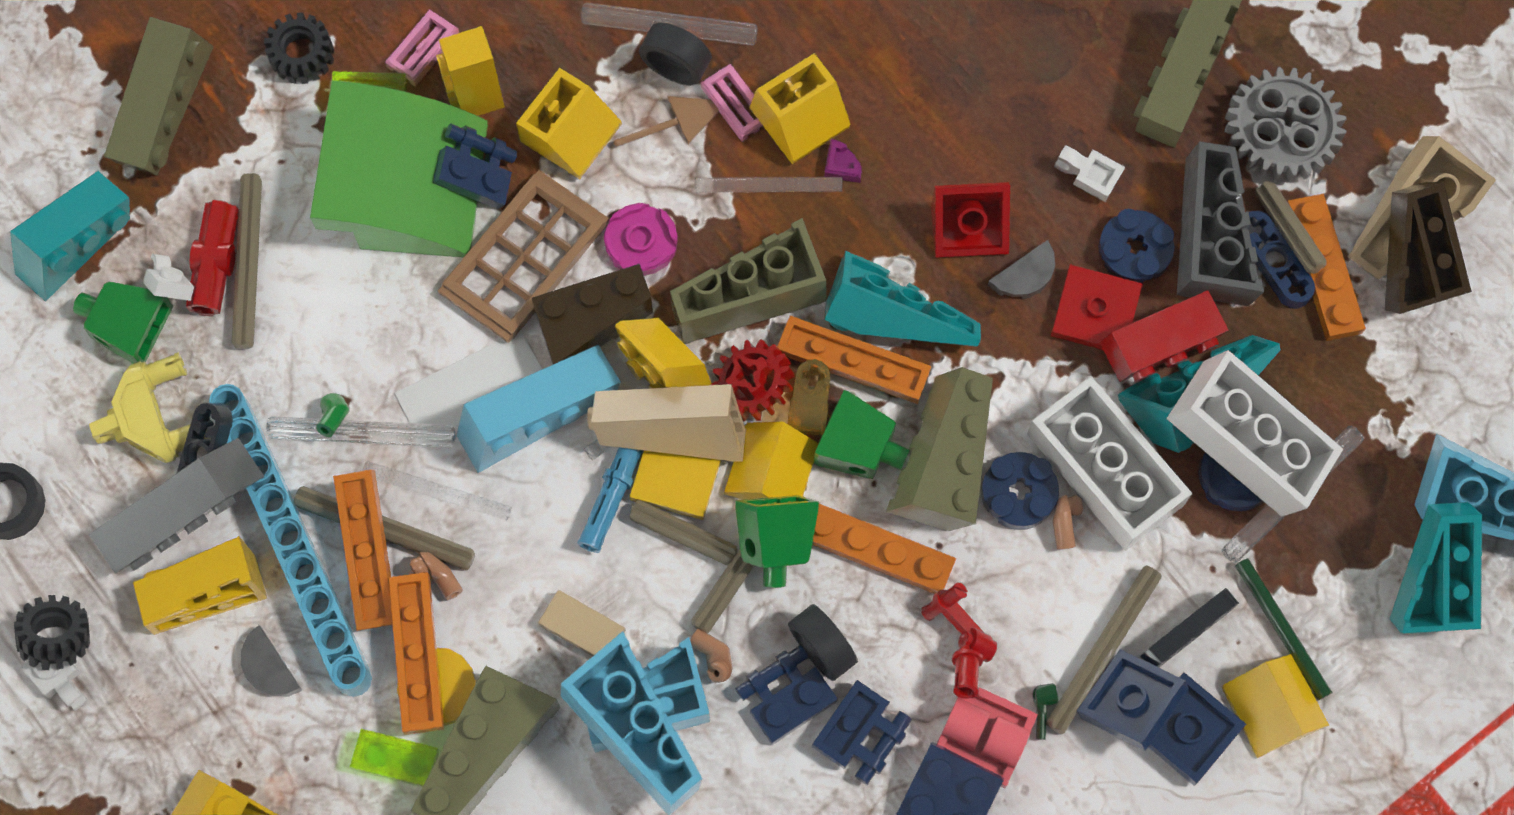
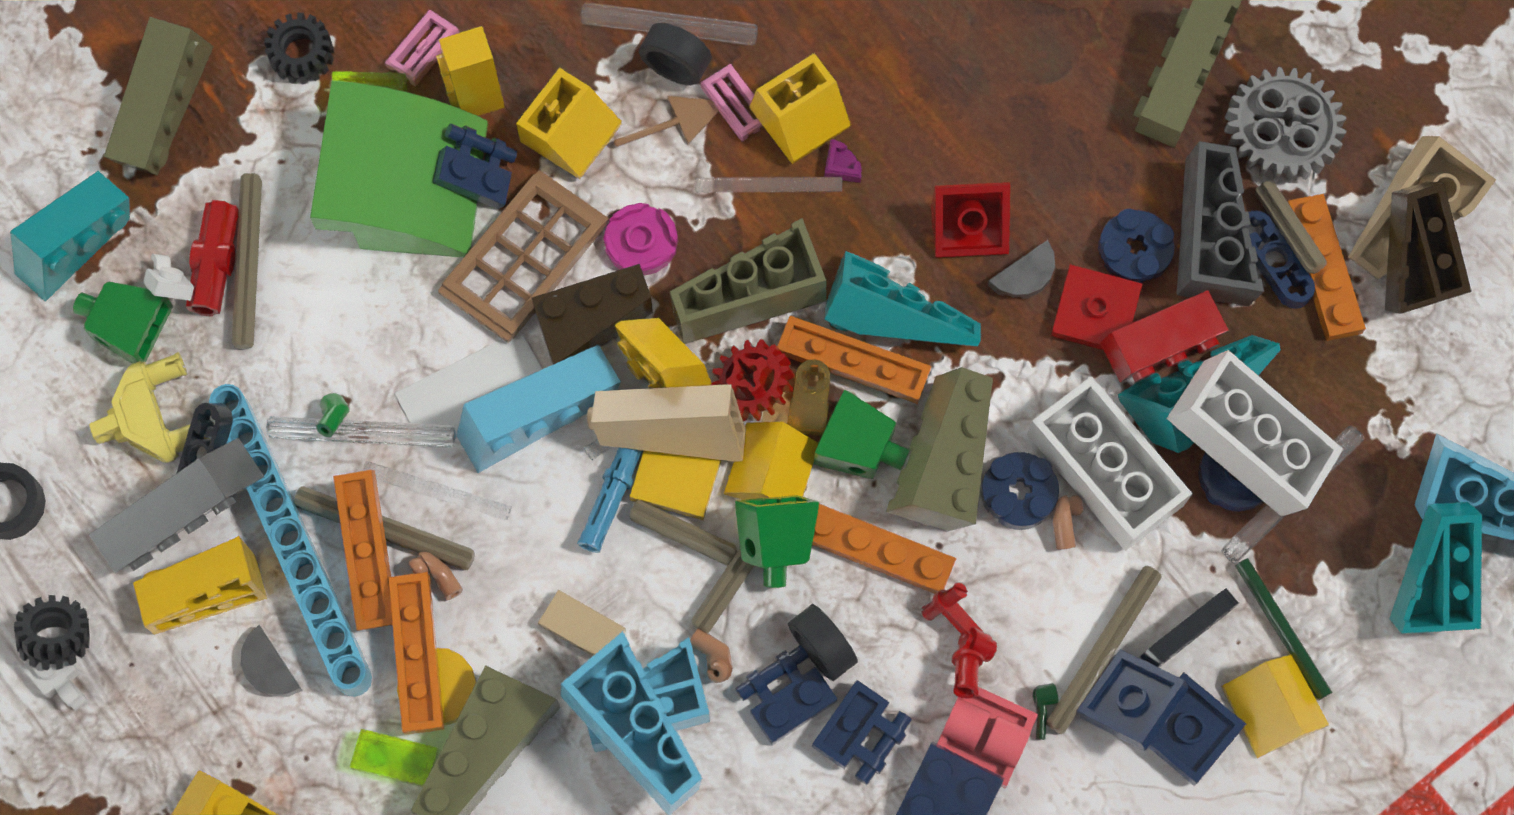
(1095, 174): white plate -> none

